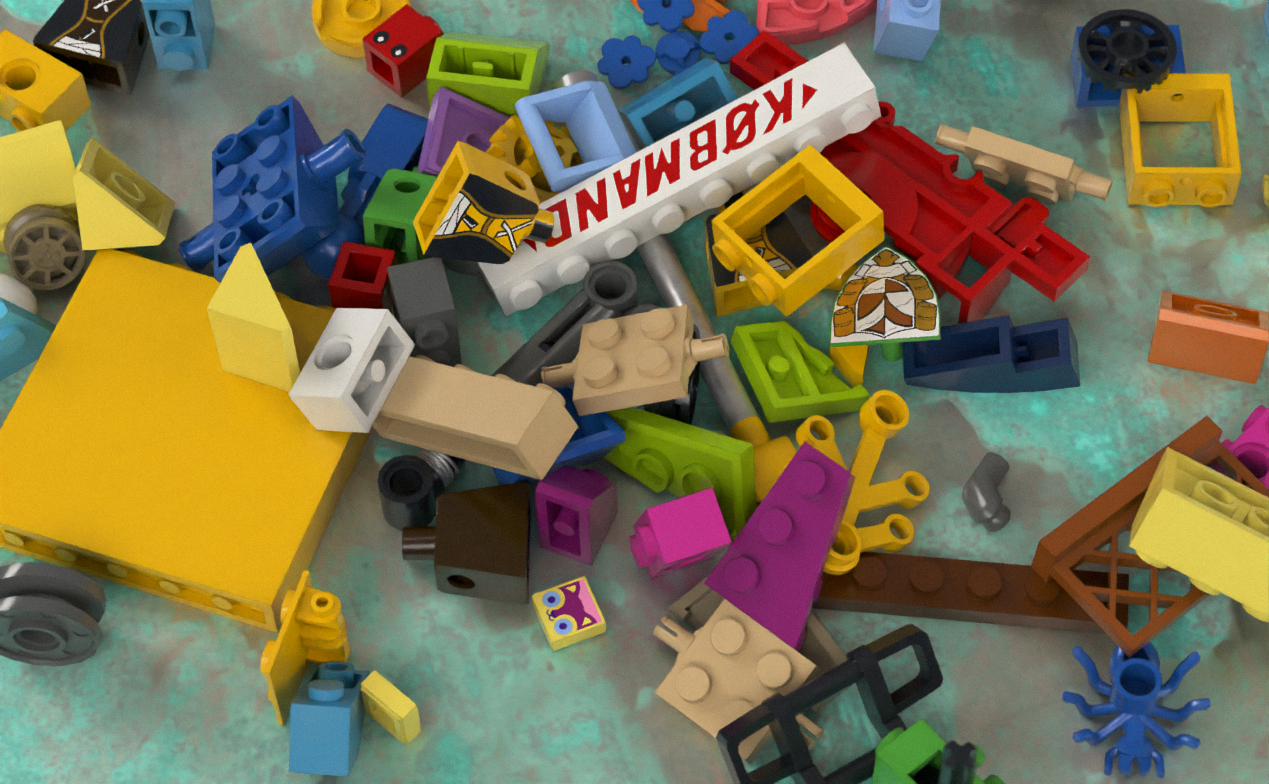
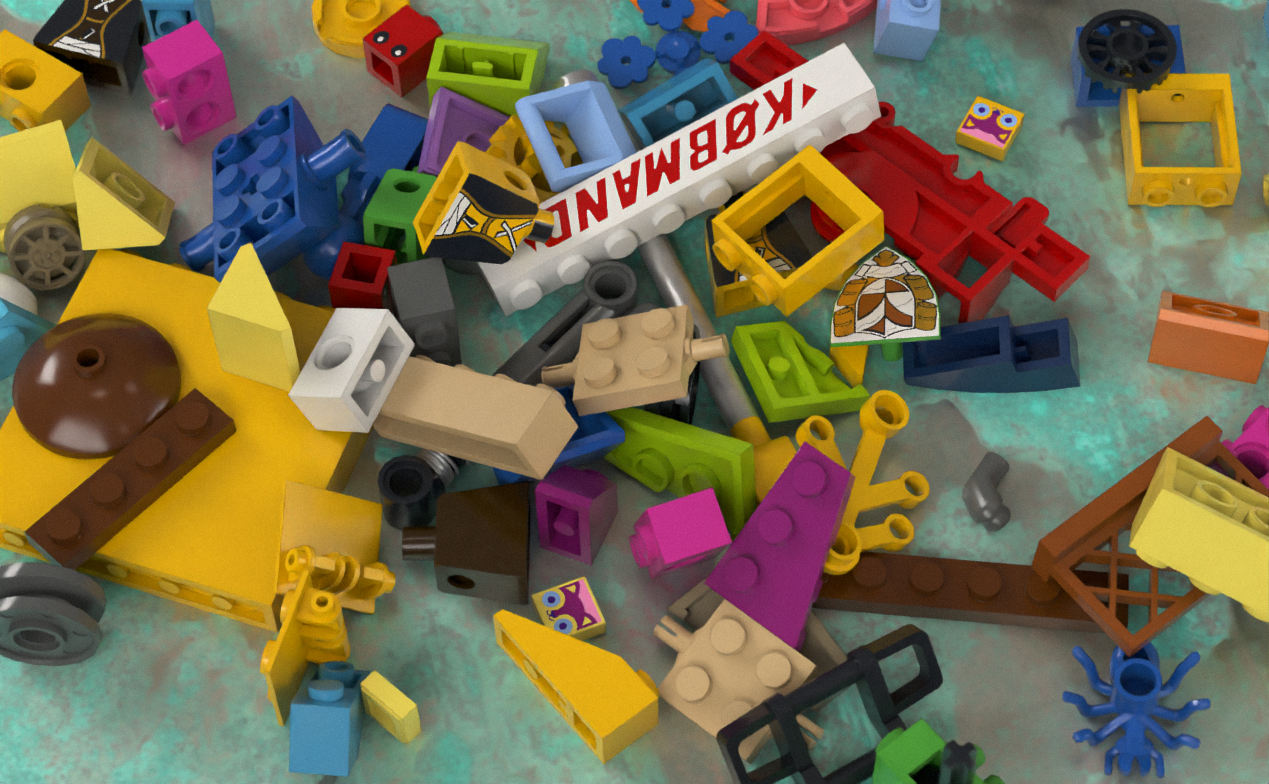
(100, 406): none -> reddish brown dish
(131, 481): none -> reddish brown plate
(188, 82): none -> dark pink brick
(336, 542): none -> yellow hinge
(585, 684): none -> yellow slope
(989, 128): none -> tile
(1009, 160): tan plate -> none

